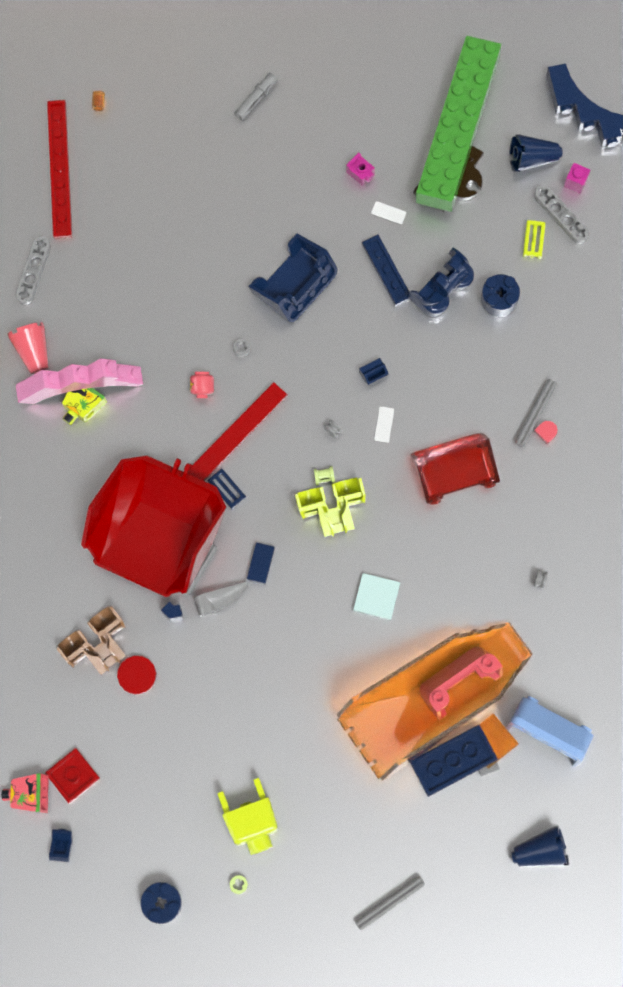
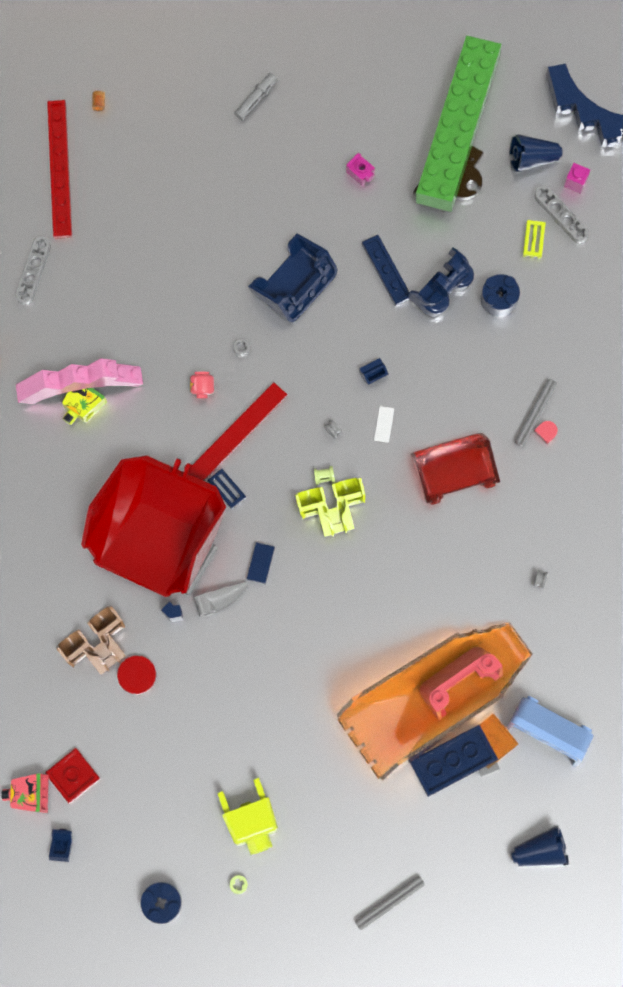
(31, 346): coral cone -> none
(376, 596): light aqua tile -> none
(388, 212): white sticker -> none

